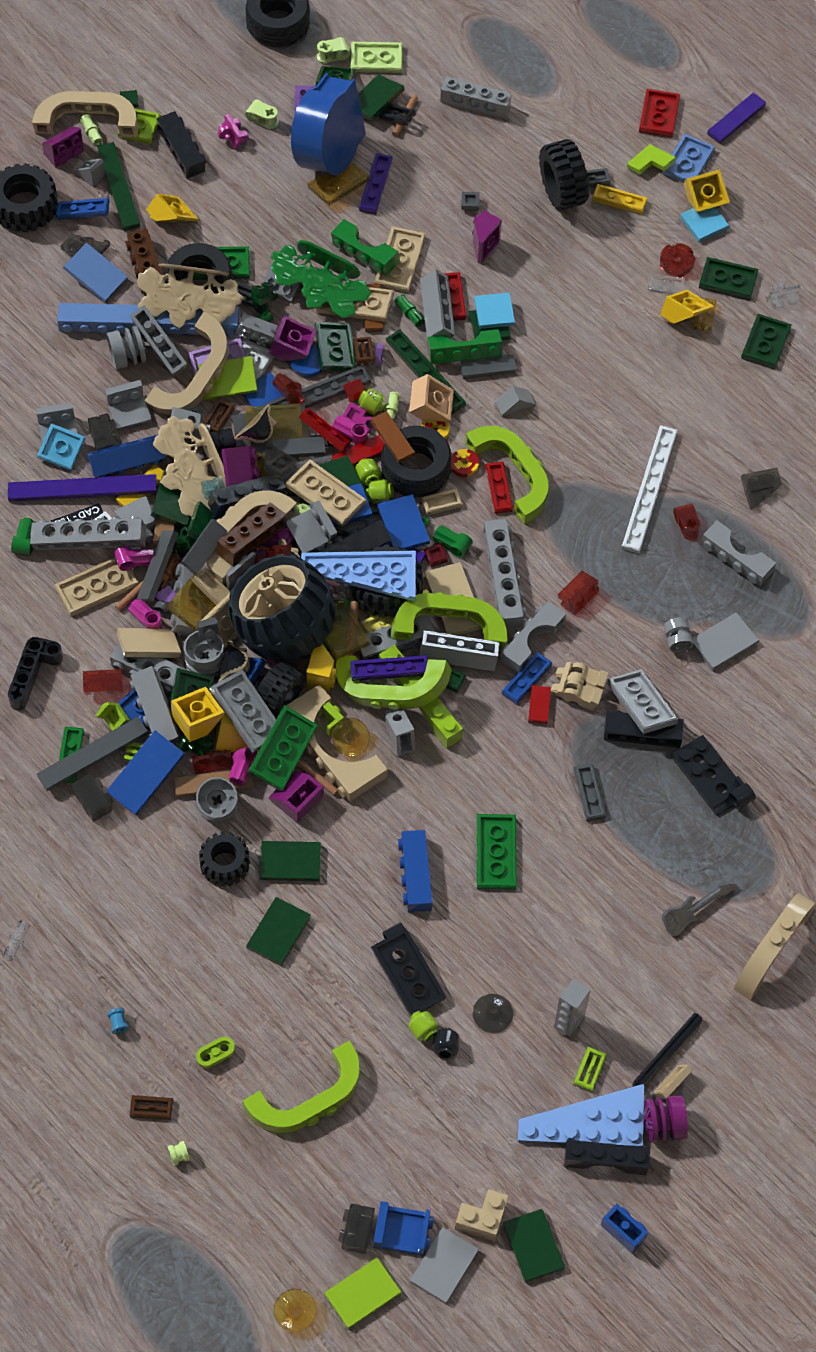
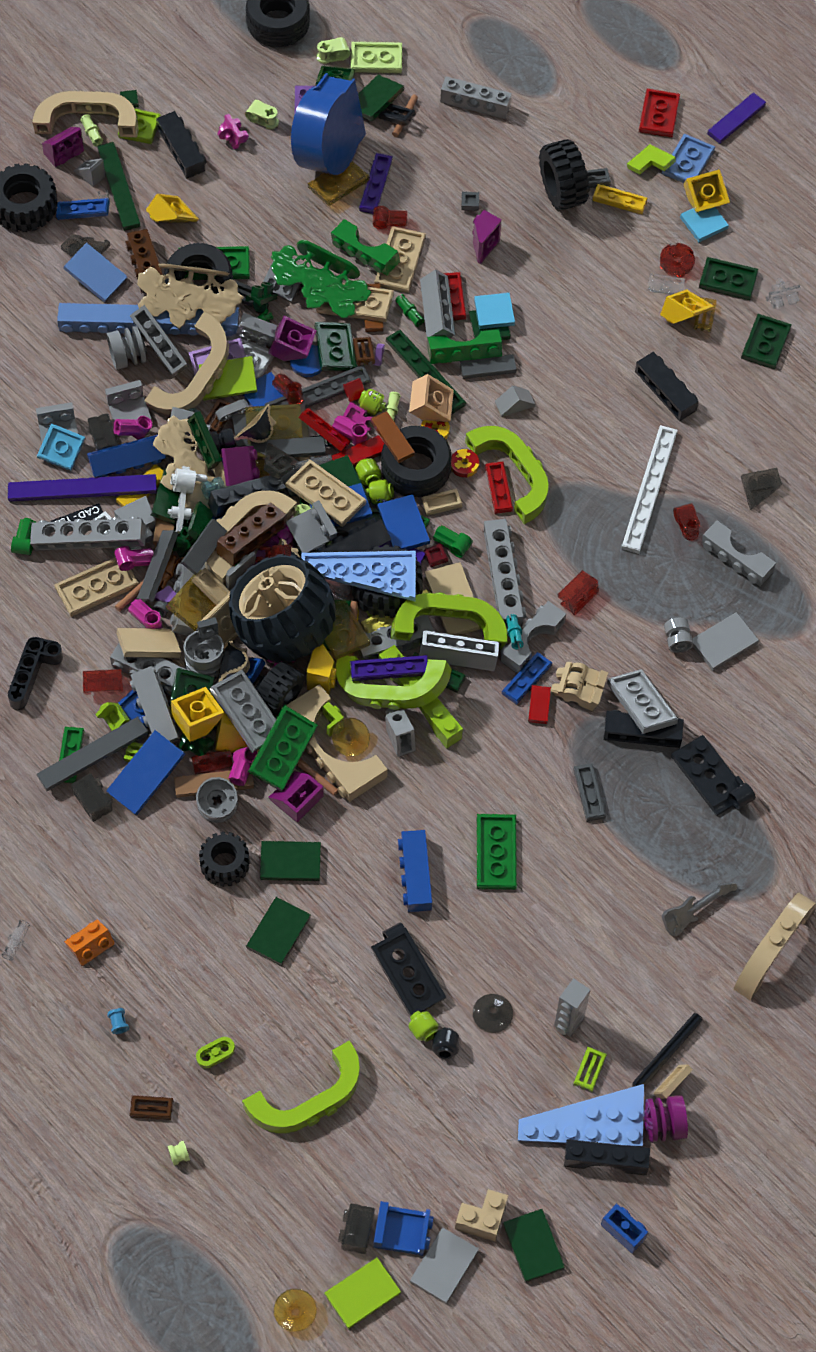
(90, 942): none -> orange bracket
(131, 427): none -> dark pink piece
(183, 482): none -> white piece
(204, 440): none -> dark green tile
(232, 409): none -> light grey beam
(384, 217): none -> clear red piece
(514, 631): none -> teal pin
(666, 386): none -> black brick

